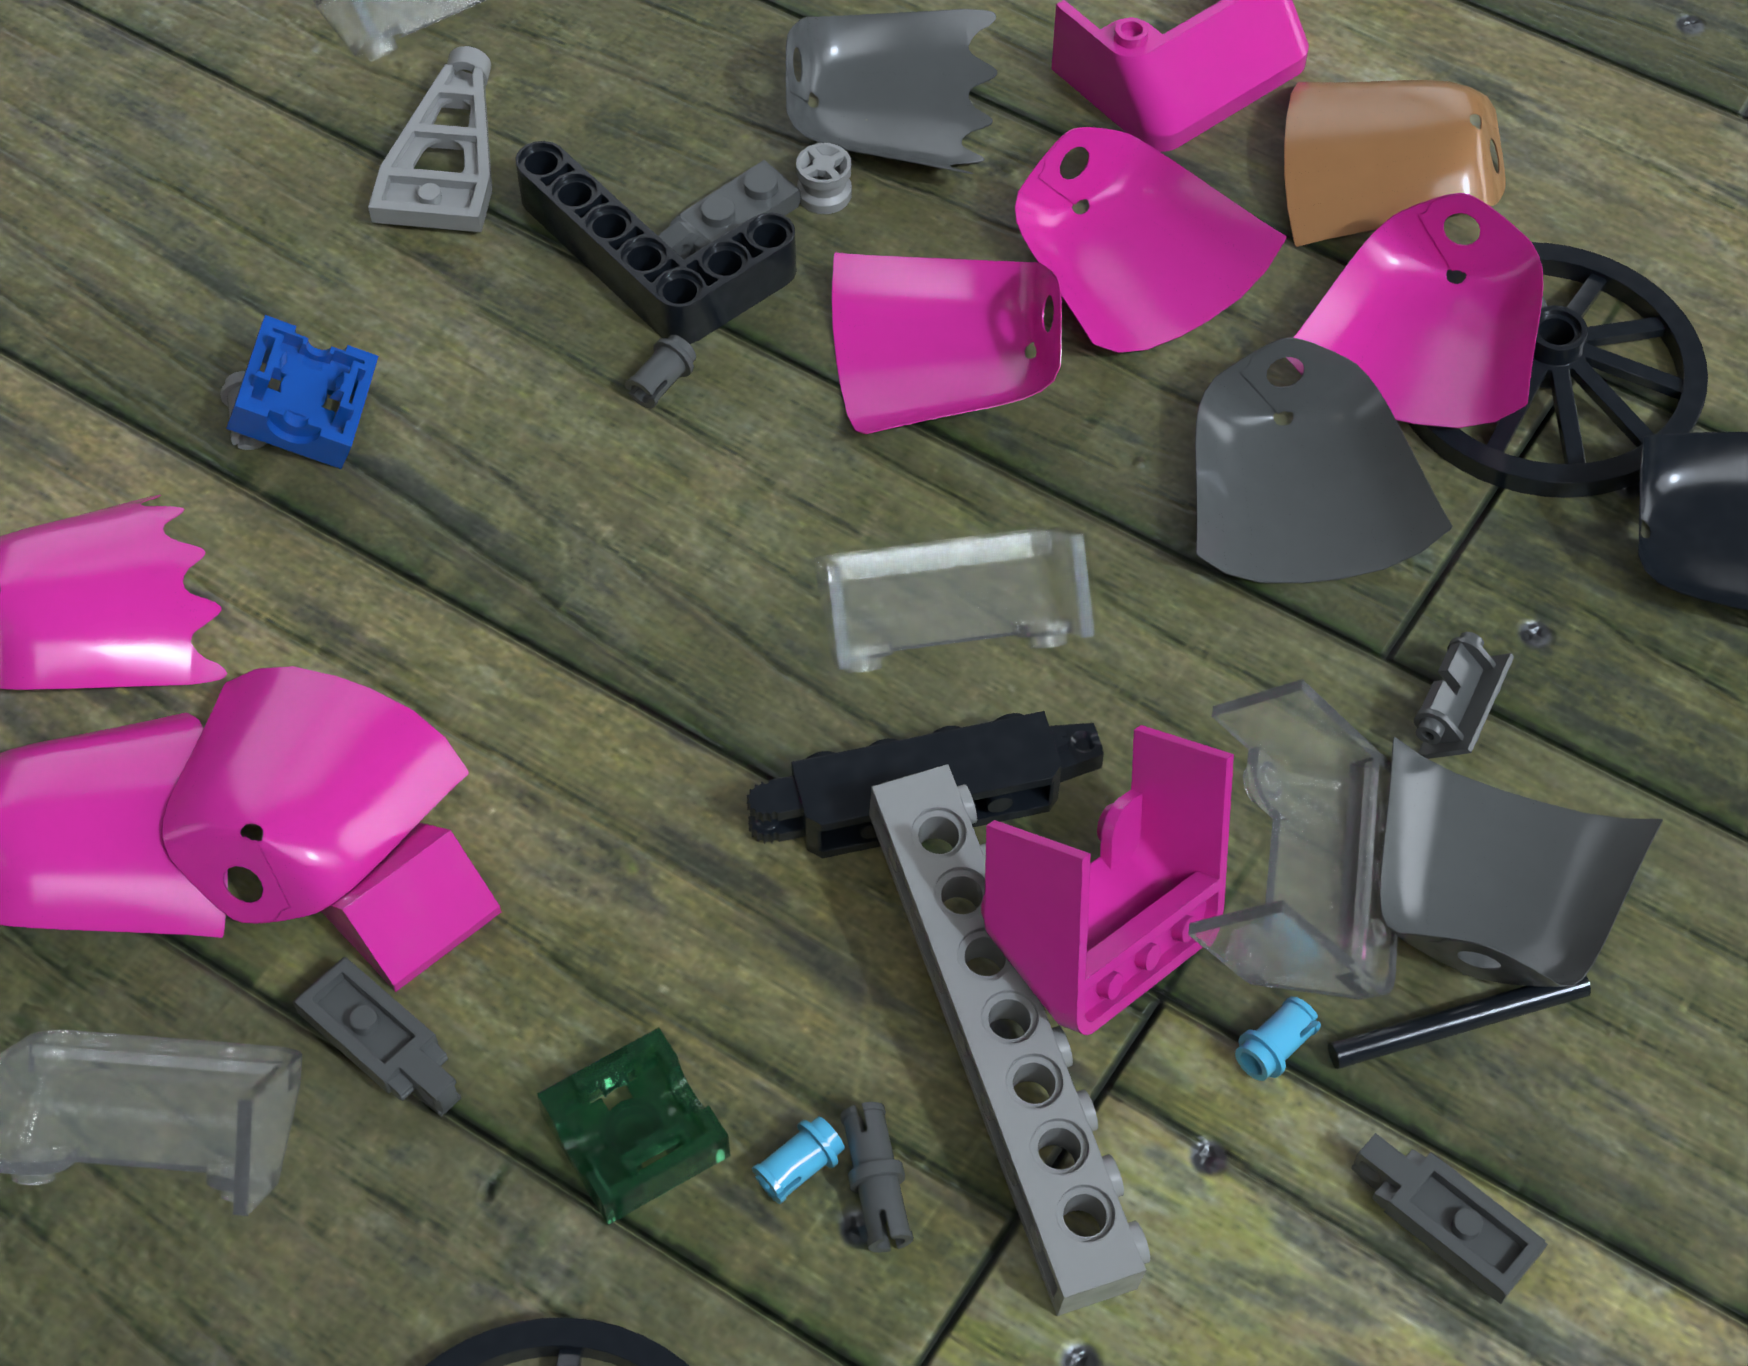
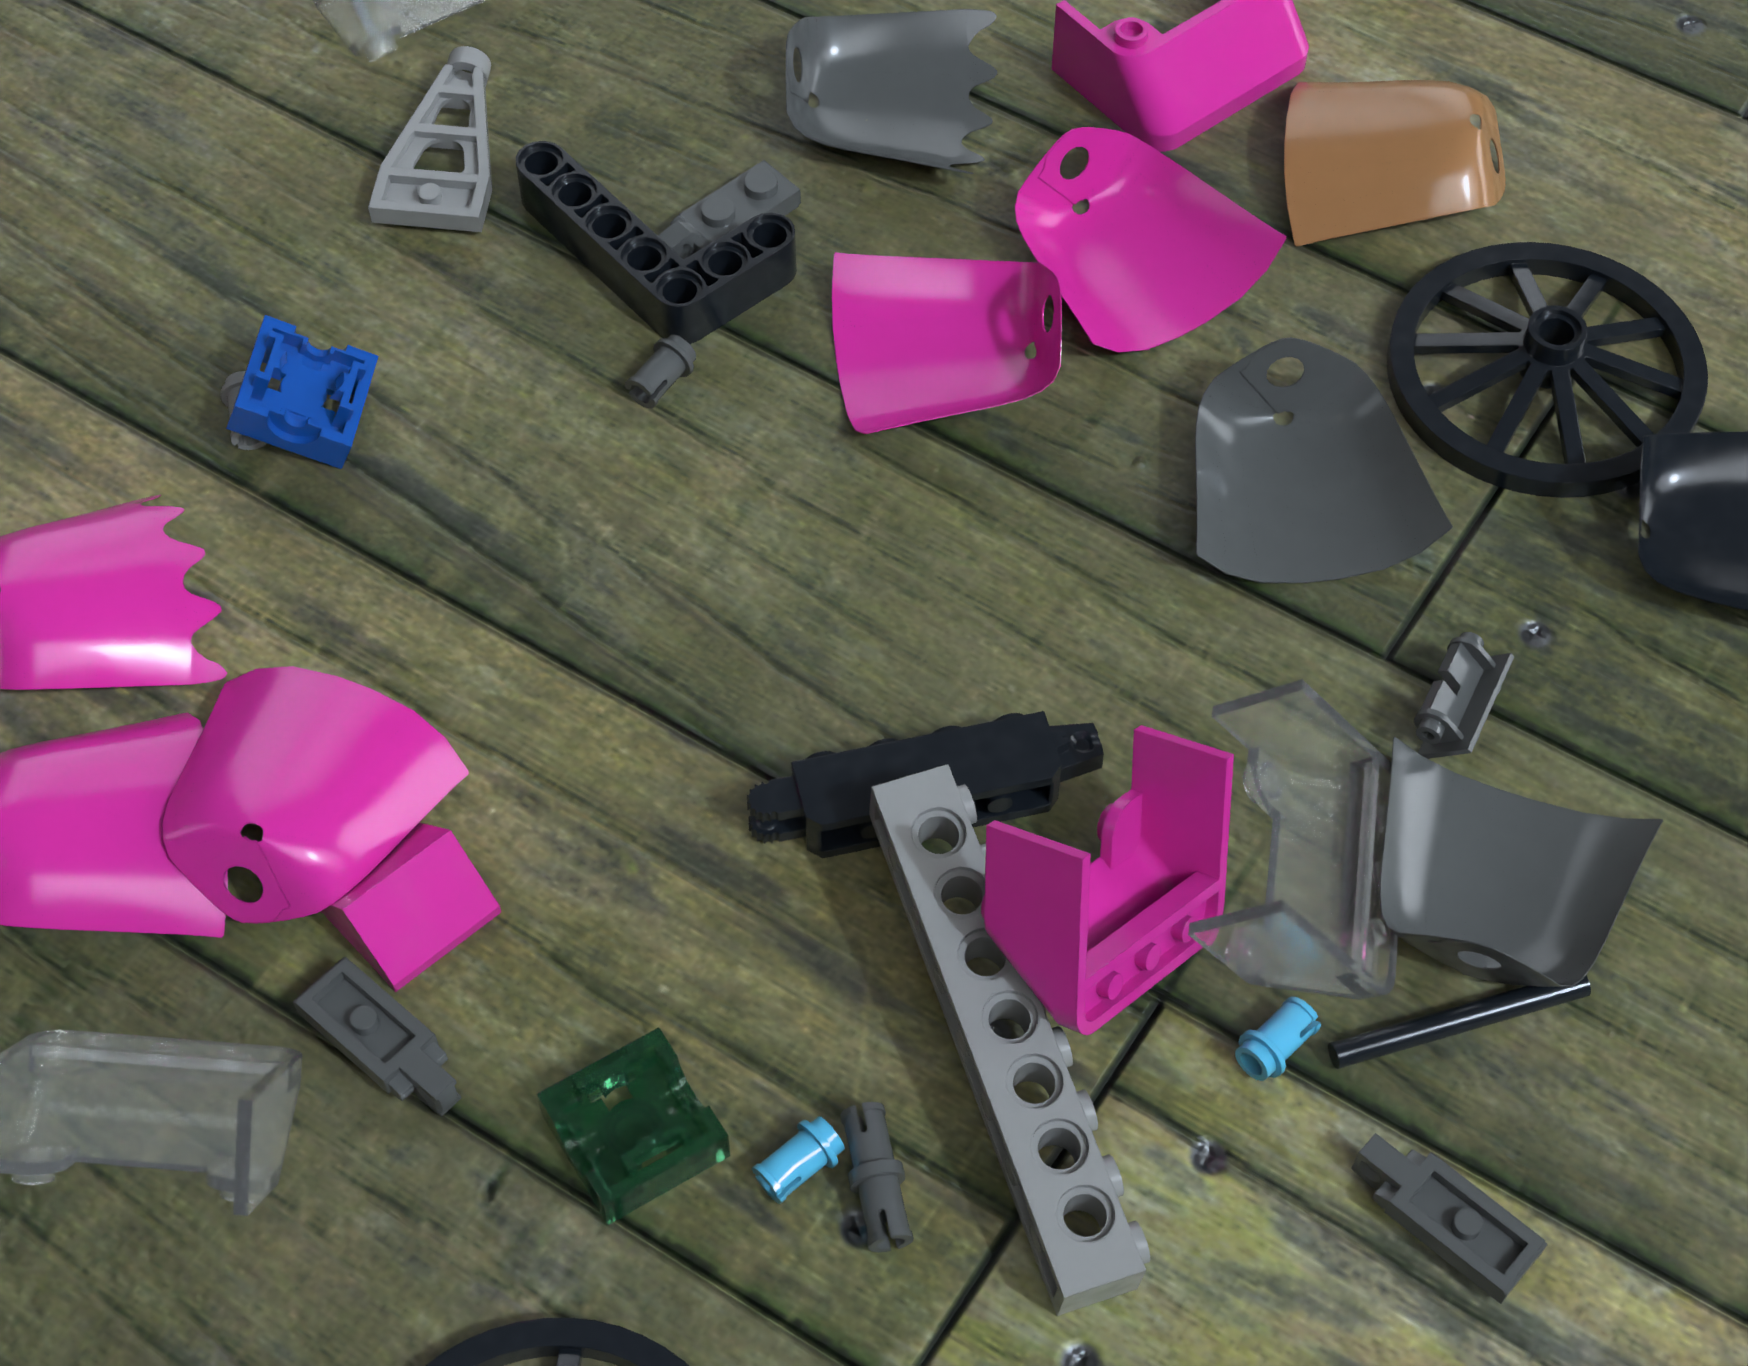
(824, 178): light grey wheel -> none
(954, 593): clear windscreen -> none
(1430, 344): dark pink piece -> none

